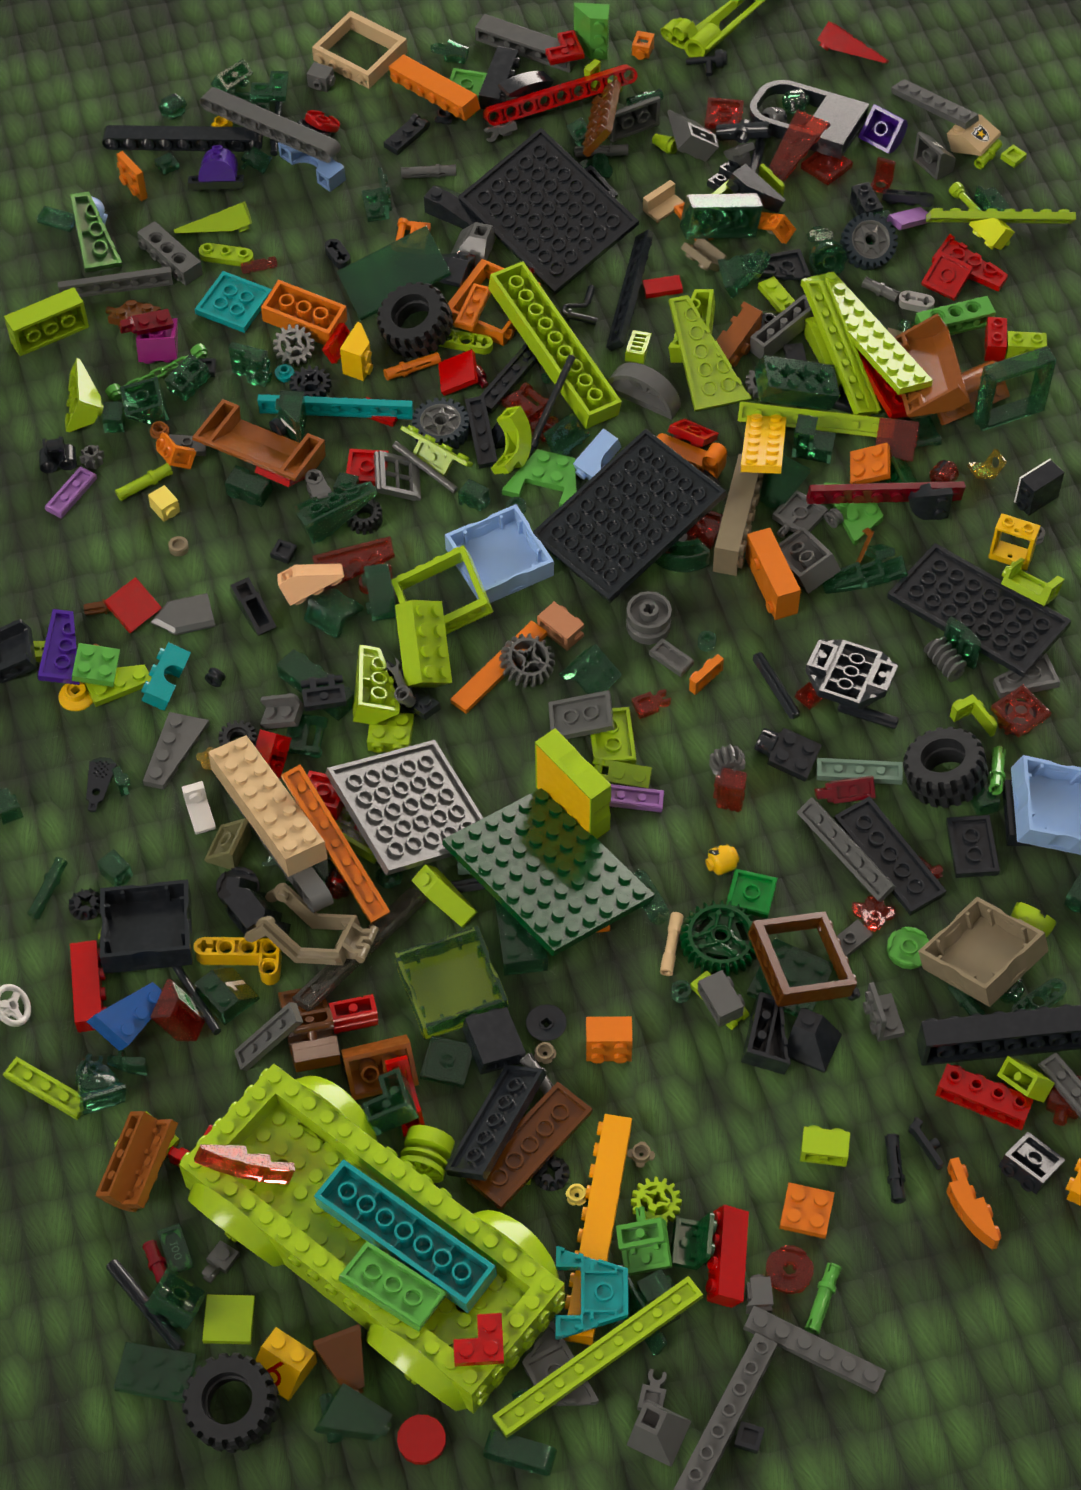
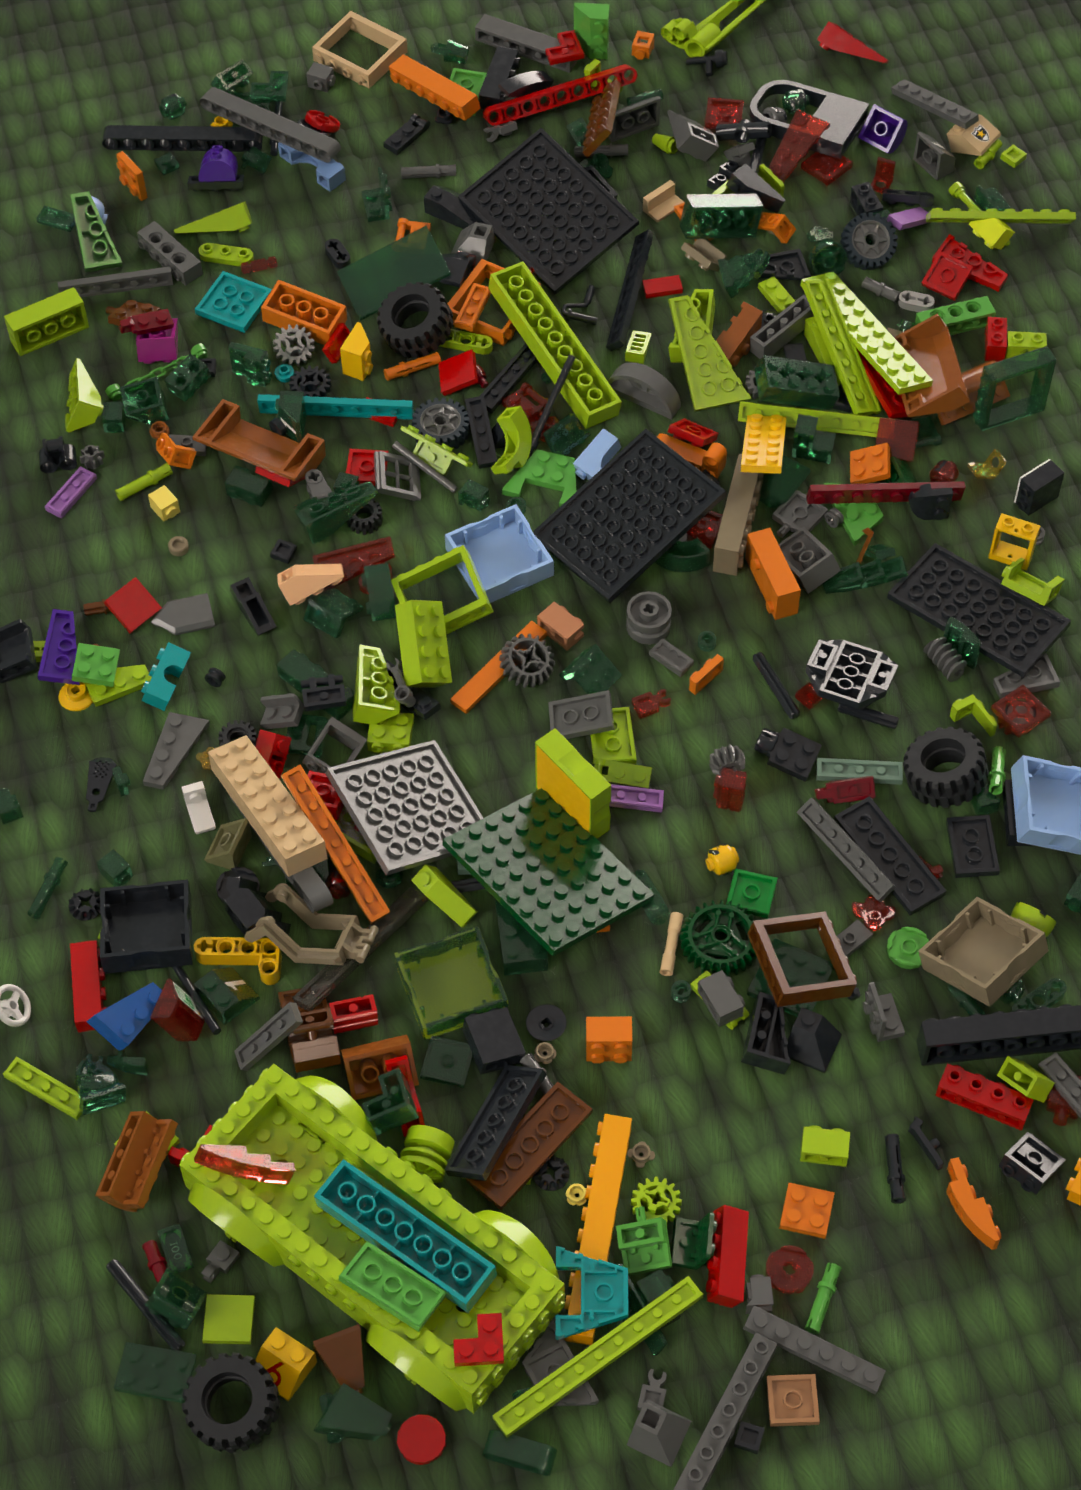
(340, 733): none -> dark grey window
(792, 1400): none -> medium nougat plate

